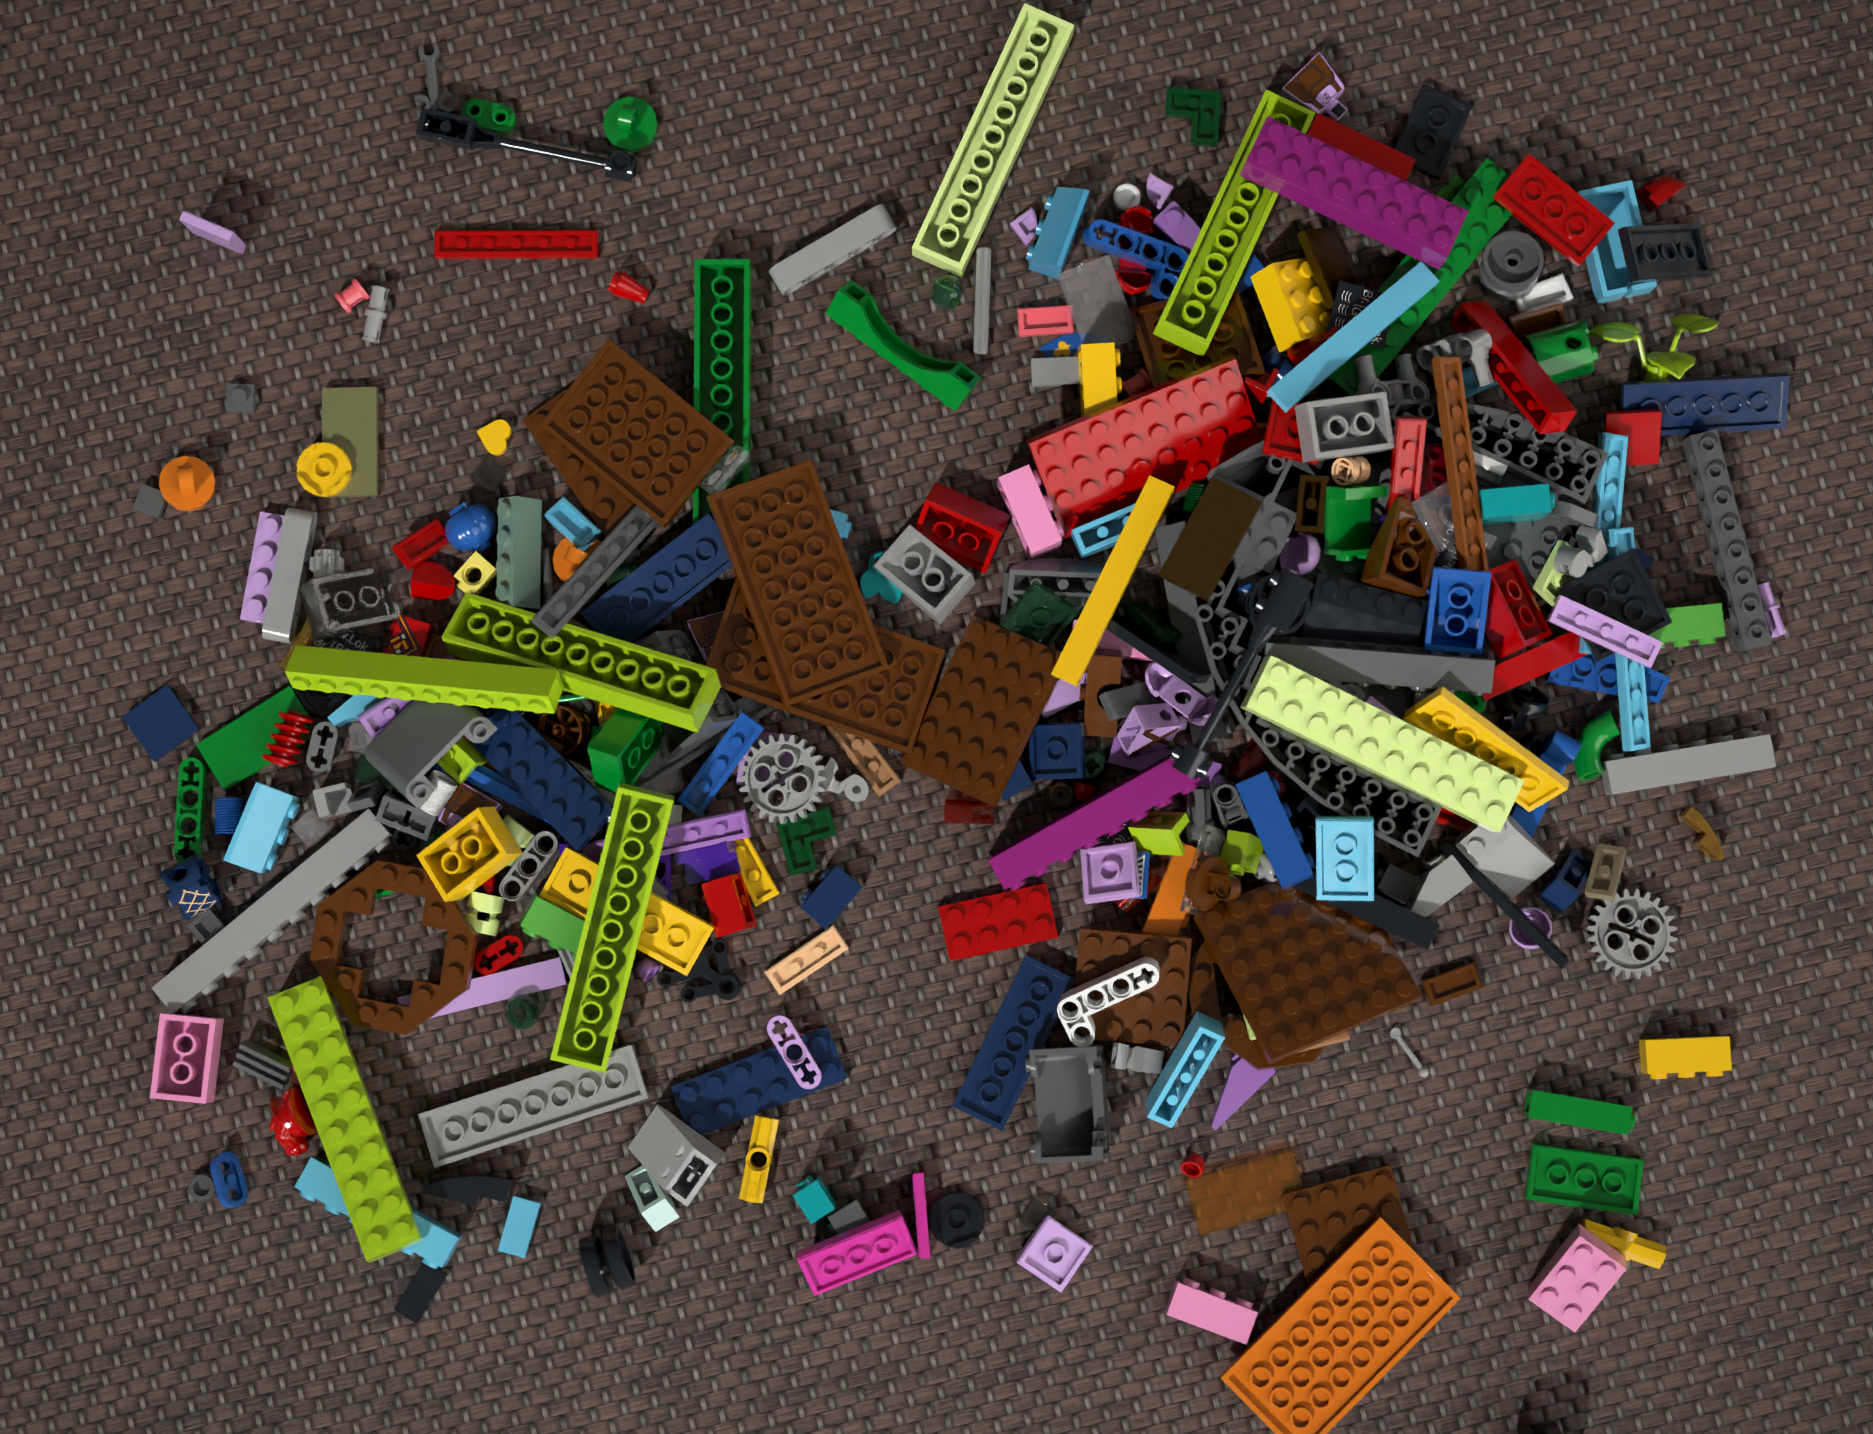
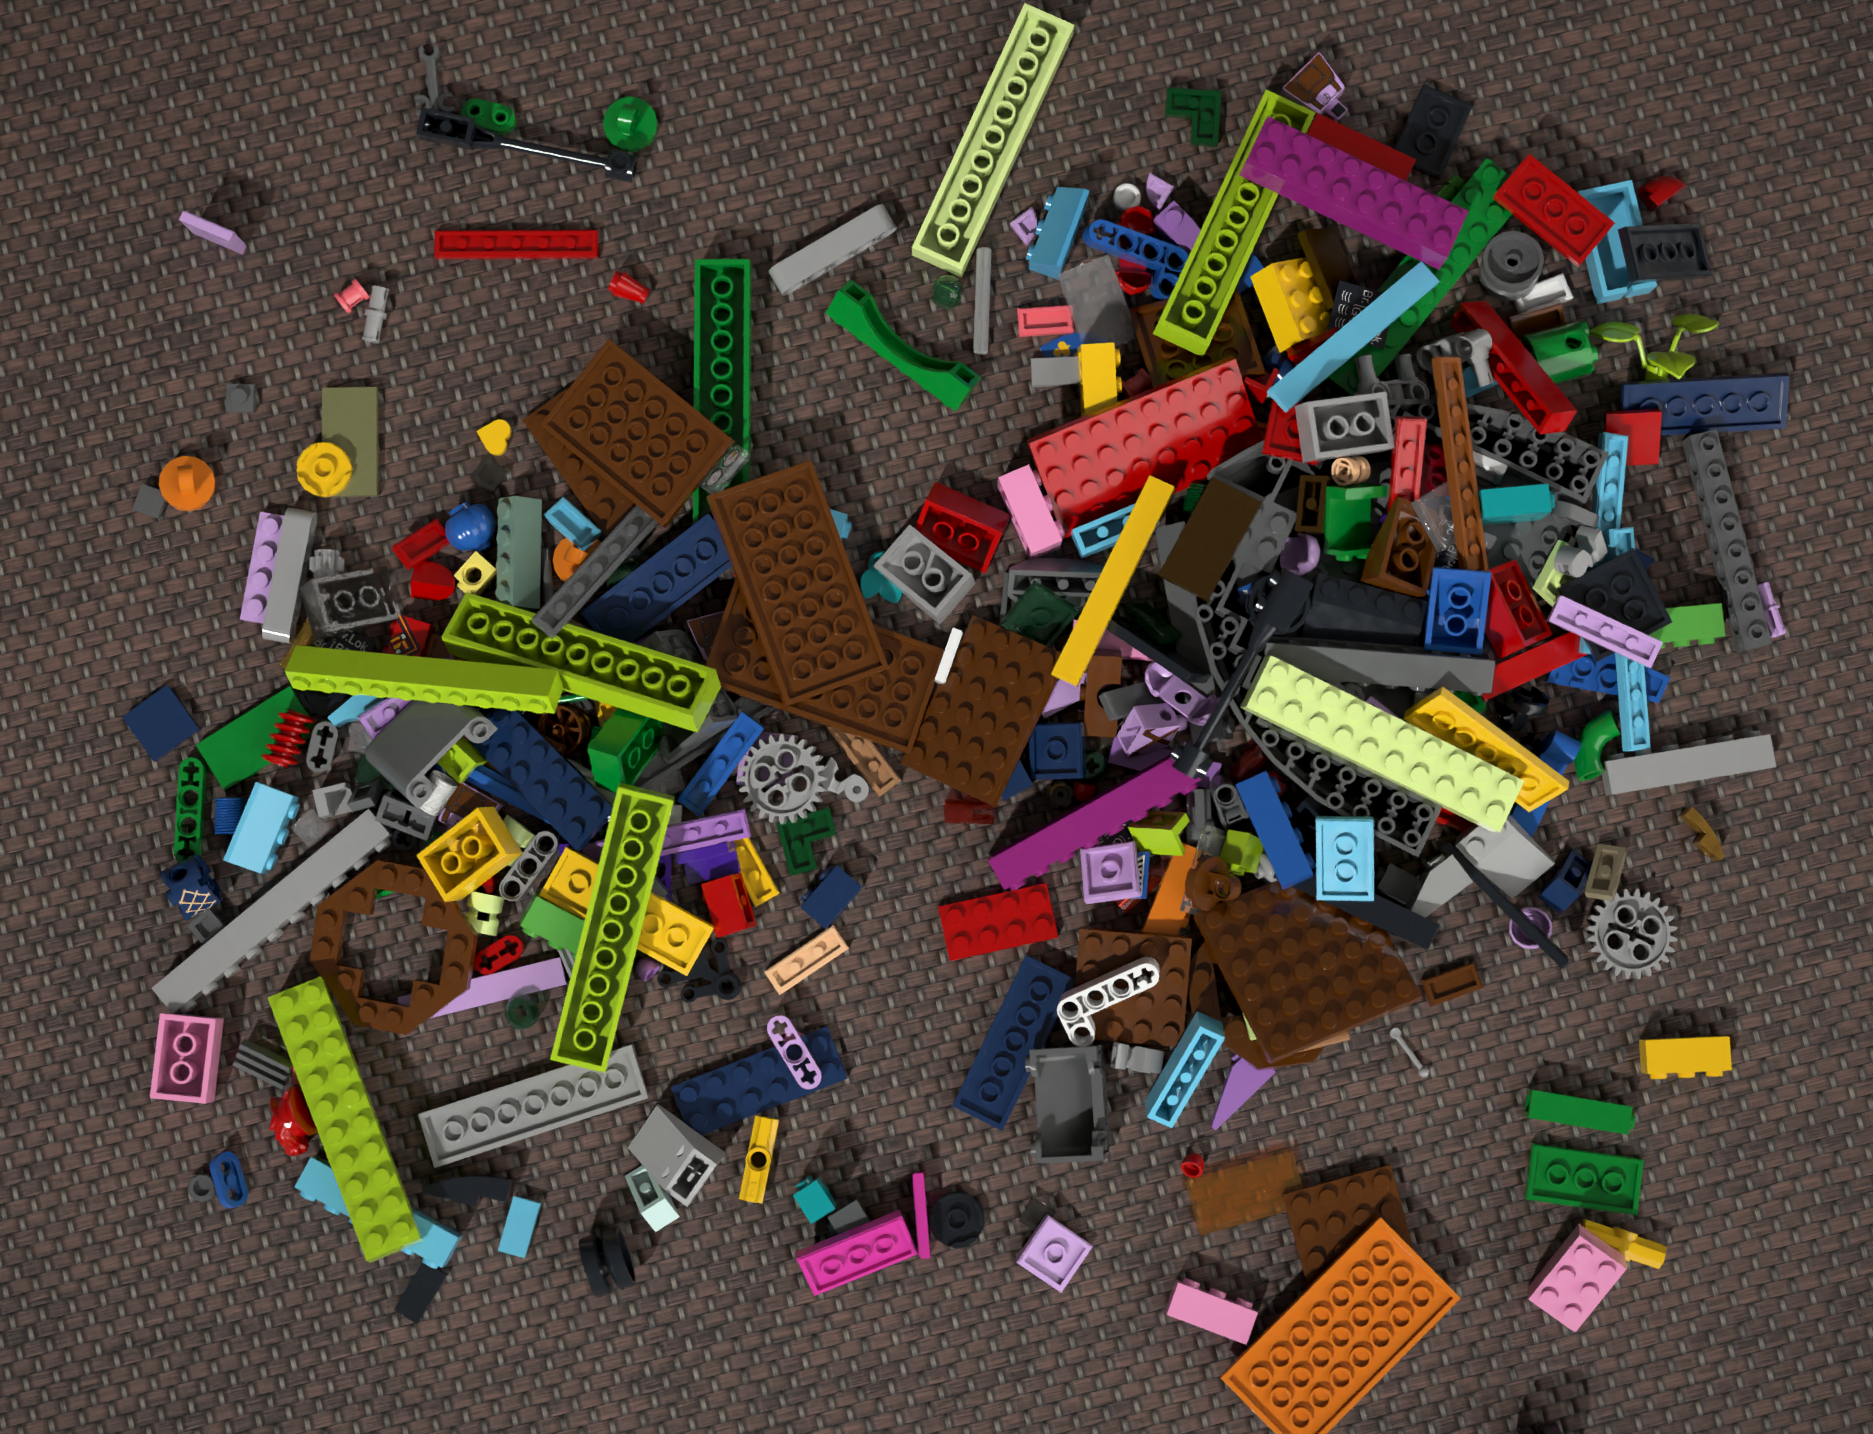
(948, 656): none -> white tile

